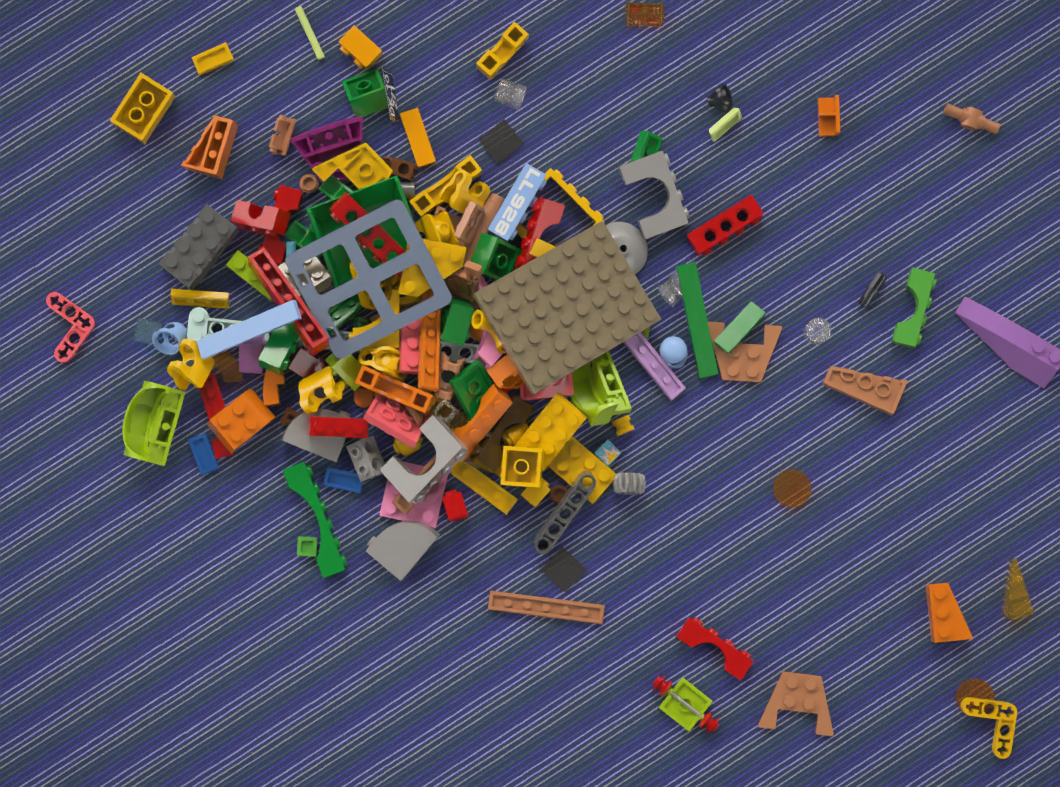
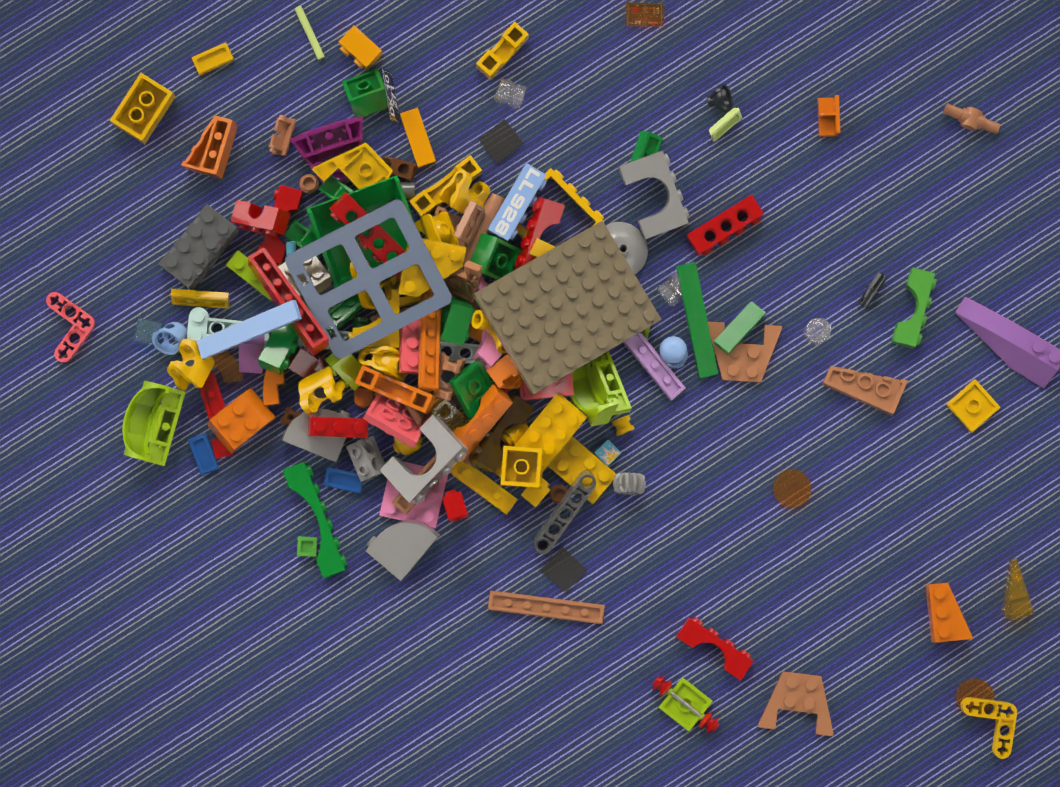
(973, 405): none -> yellow tile

